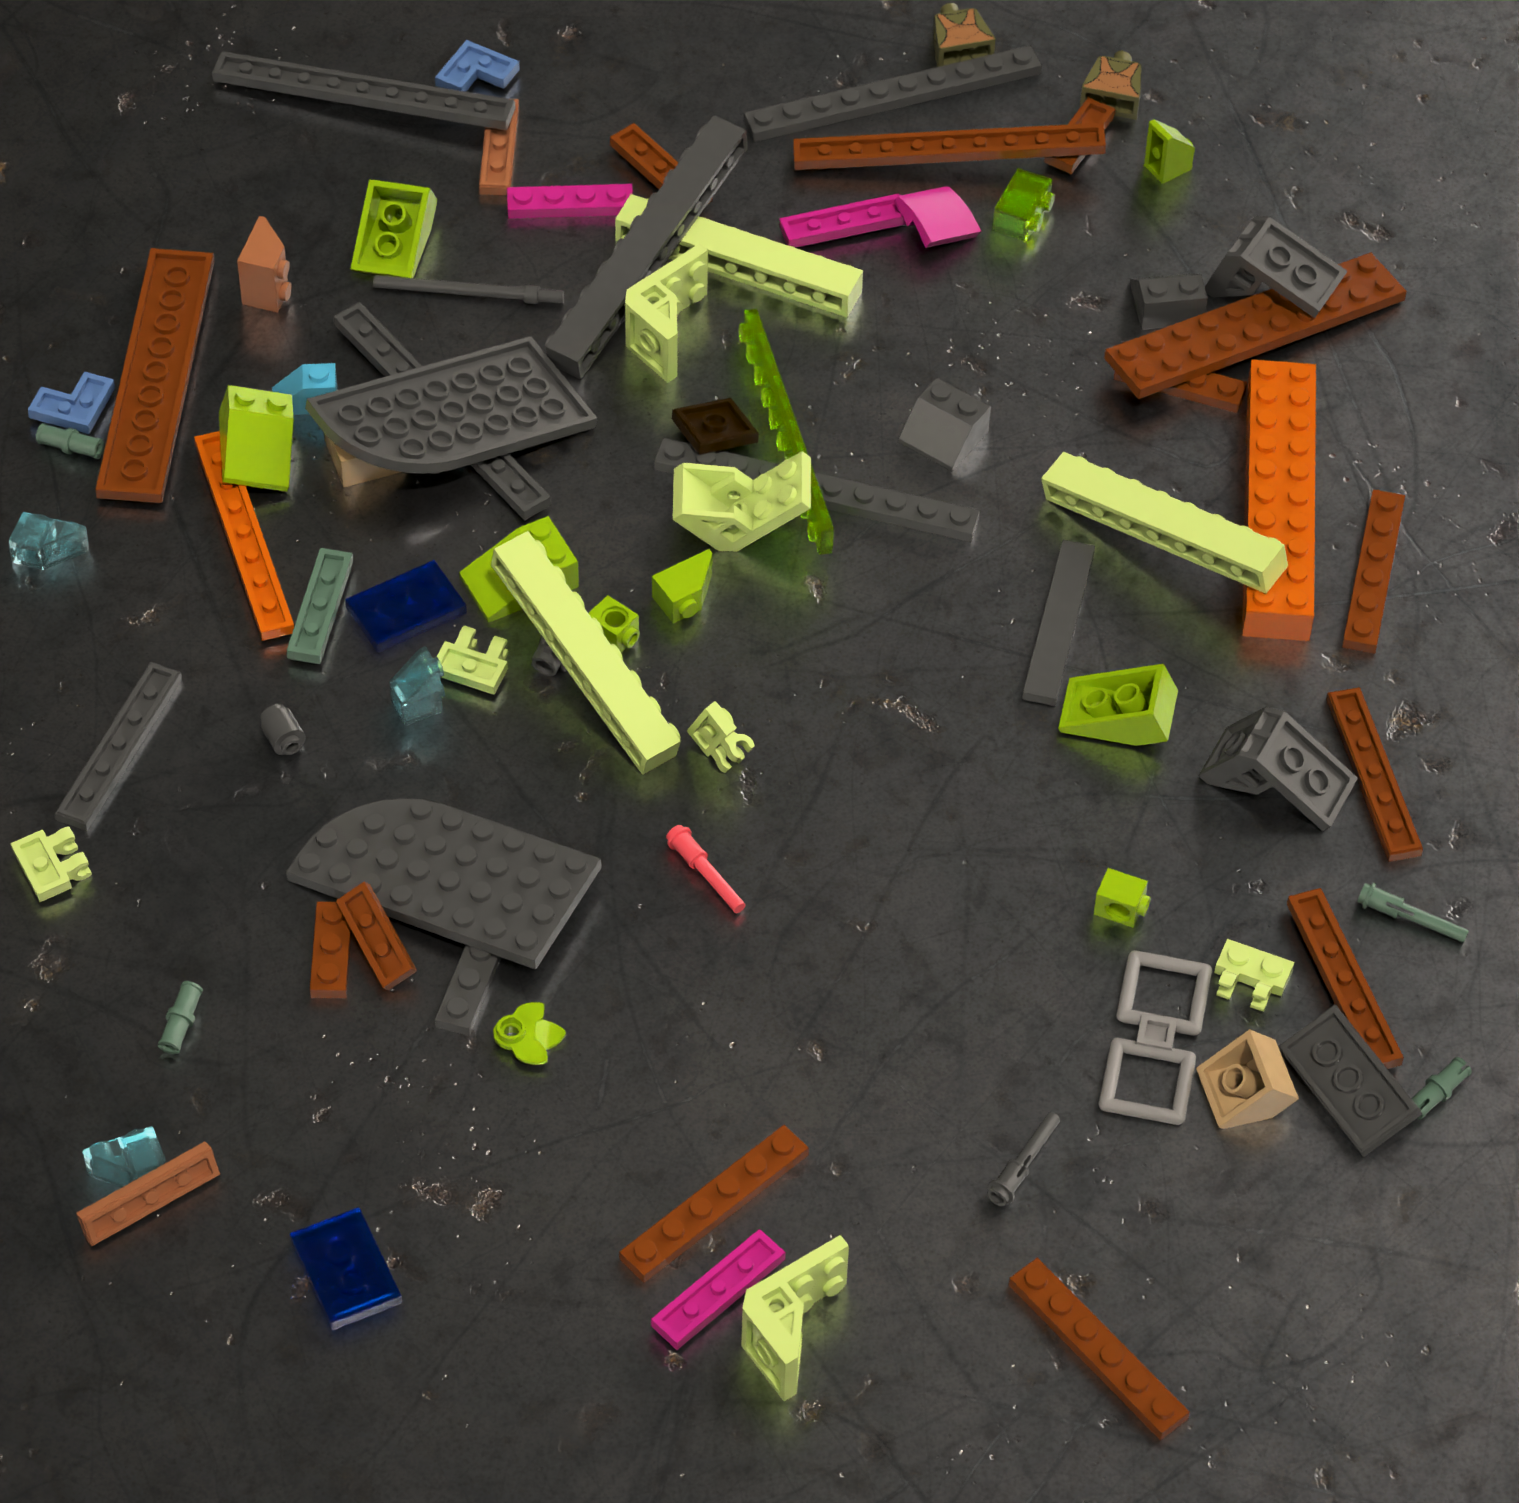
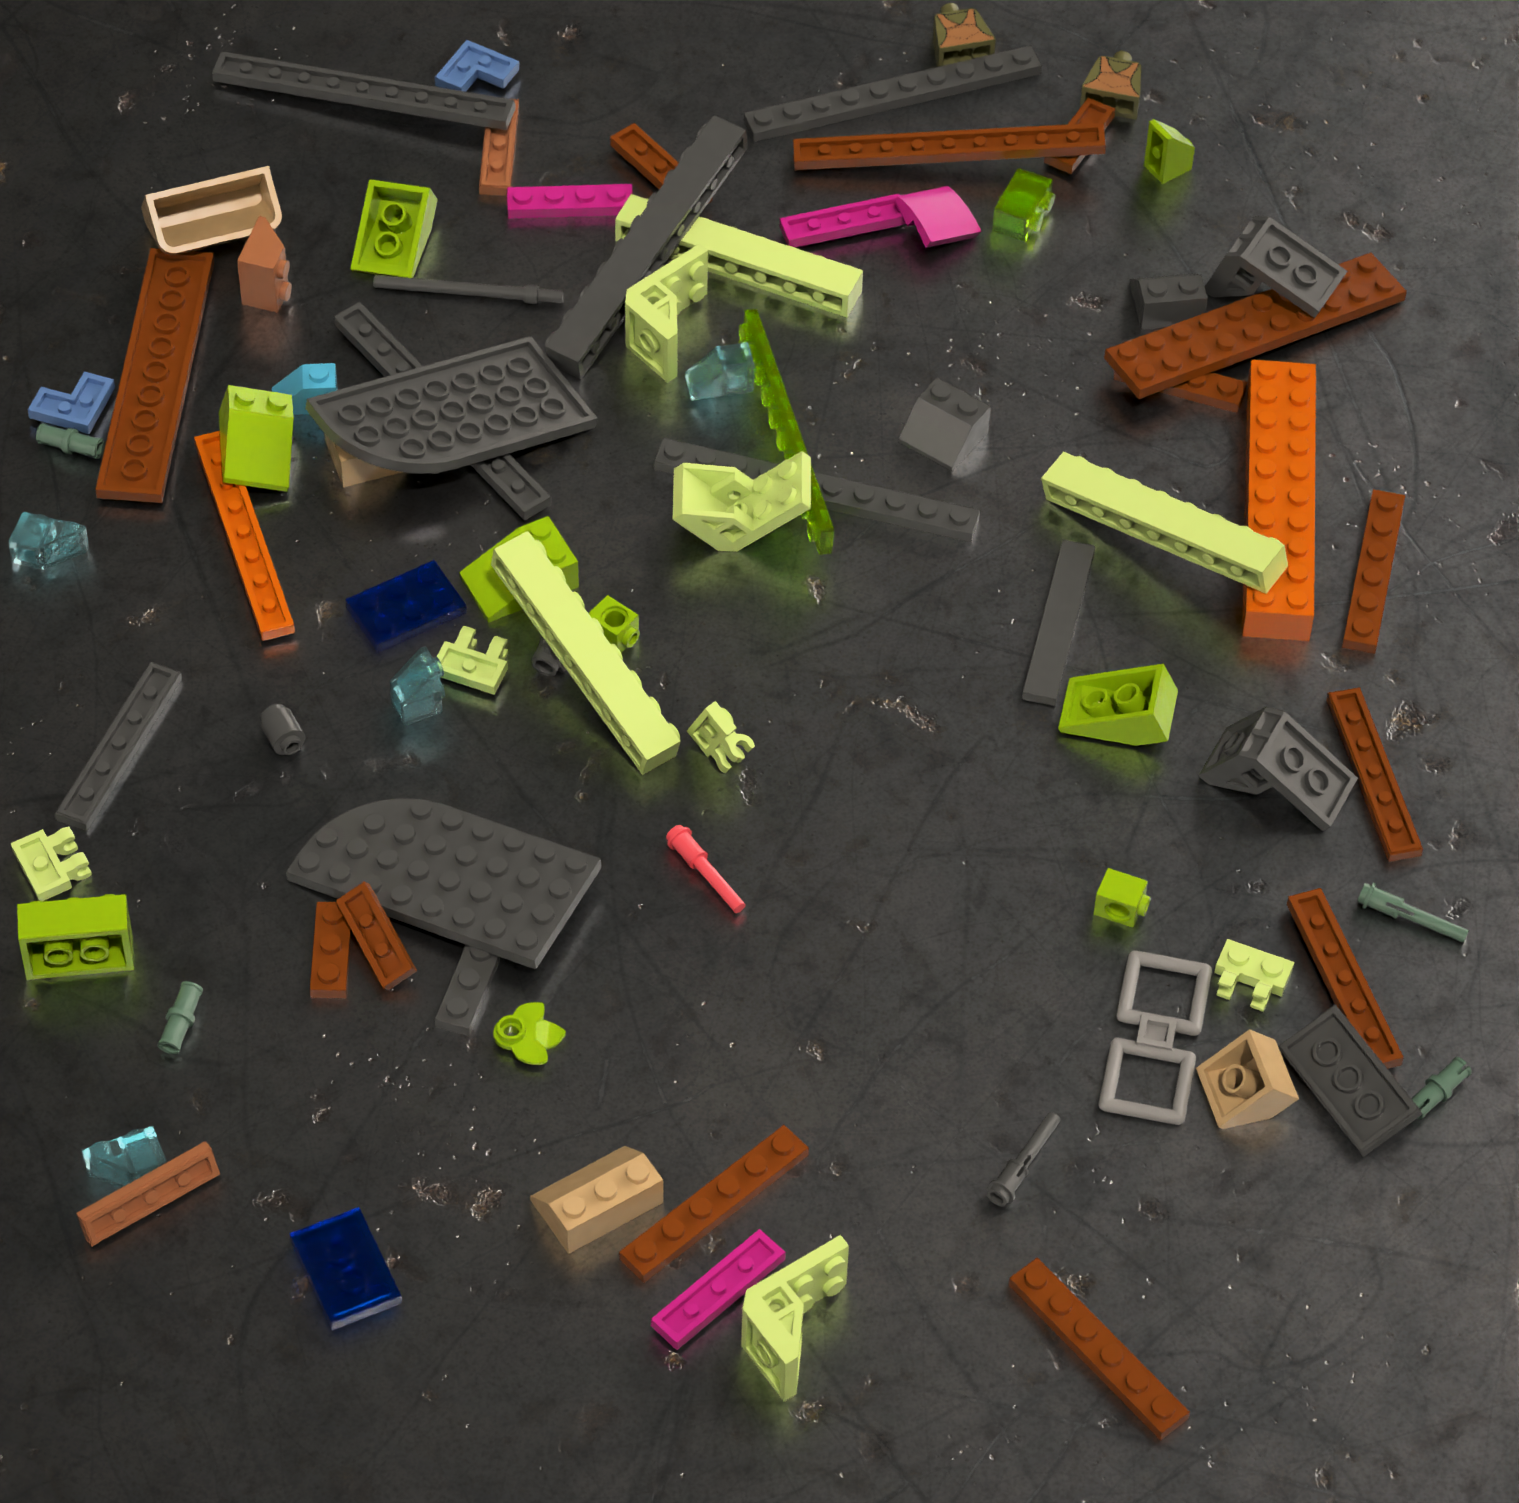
(75, 936): none -> lime brick
(211, 211): none -> tan windscreen
(320, 606): sand green plate -> none
(600, 1197): none -> tan slope
(683, 586): lime slope -> none
(715, 426): dark brown tile -> none
(722, 373): none -> clear light blue slope

